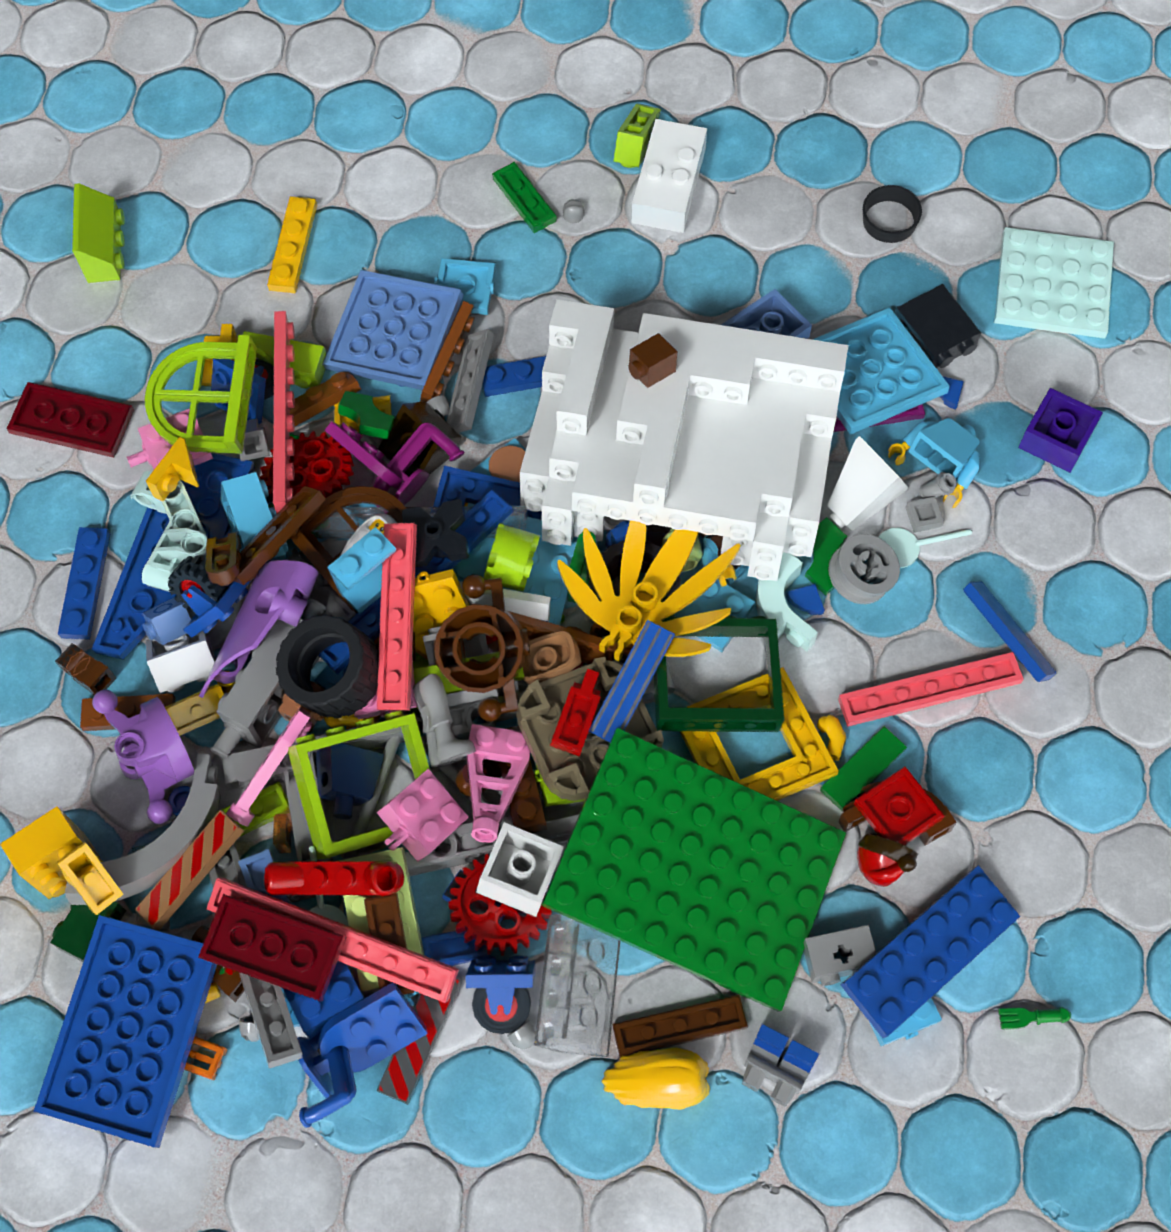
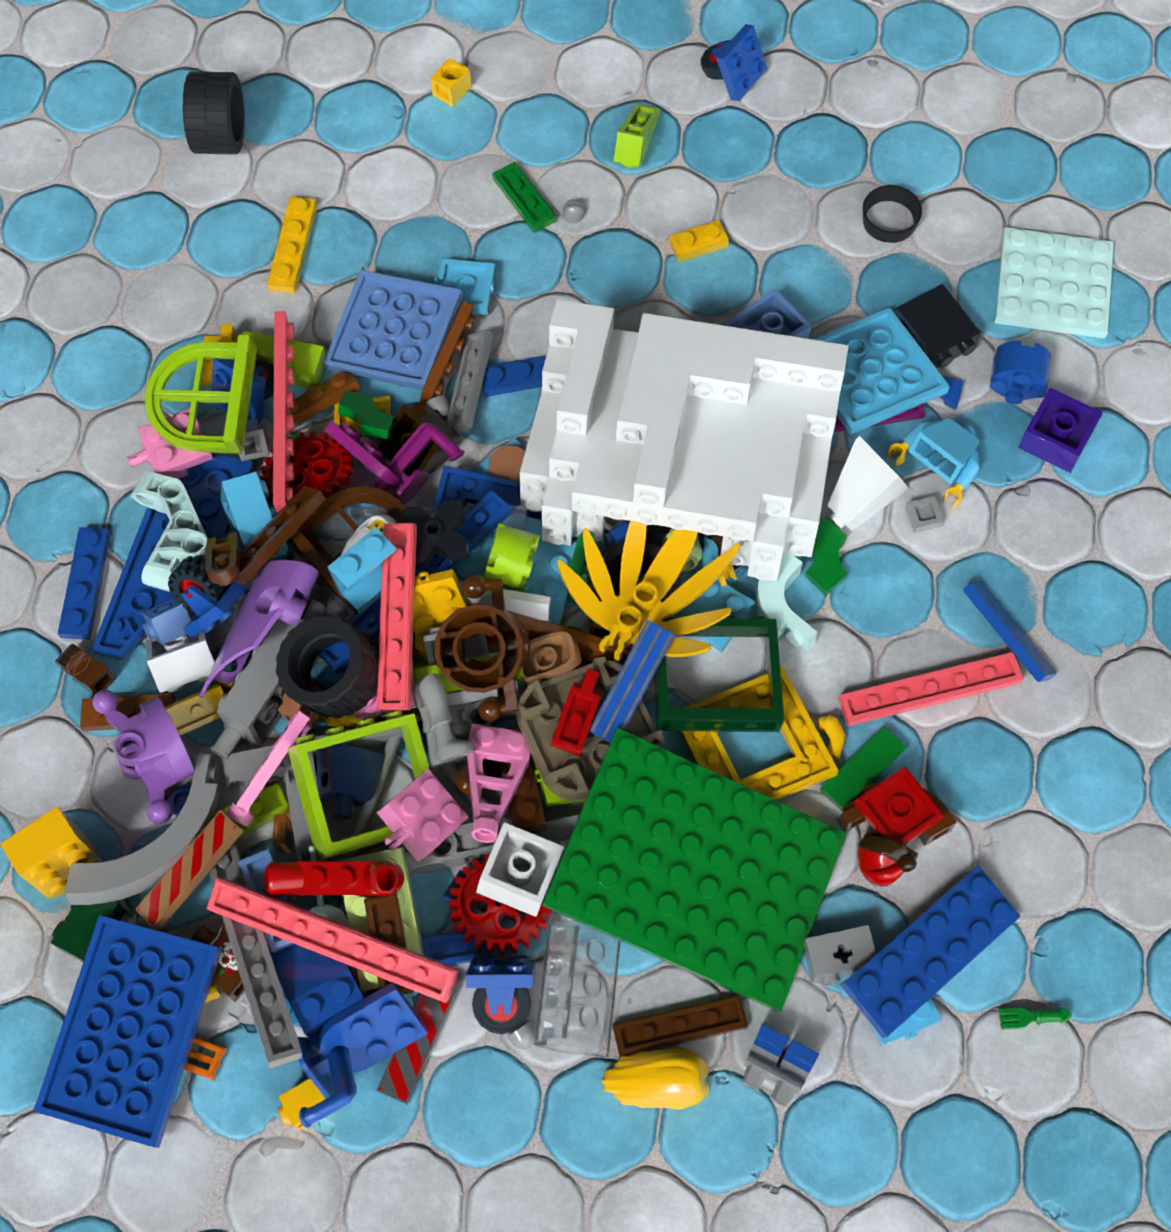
(70, 419): dark red tile -> none
(89, 878): yellow slope -> none
(97, 234): lime slope -> none
(173, 467): yellow slope -> none
(213, 112): none -> black tyre
(248, 1029): light grey hinge -> none
(272, 947): dark red tile -> none
(293, 1100): none -> yellow brick
(451, 82): none -> yellow brick
(652, 360): reddish brown brick -> none
(669, 175): white brick -> none
(698, 241): none -> yellow plate
(735, 61): none -> blue plate
(806, 599): blue tile -> none
(848, 567): light grey wheel -> none
(908, 547): light aqua piece -> none
(942, 484): light grey pin -> none
(1020, 371): none -> blue brick

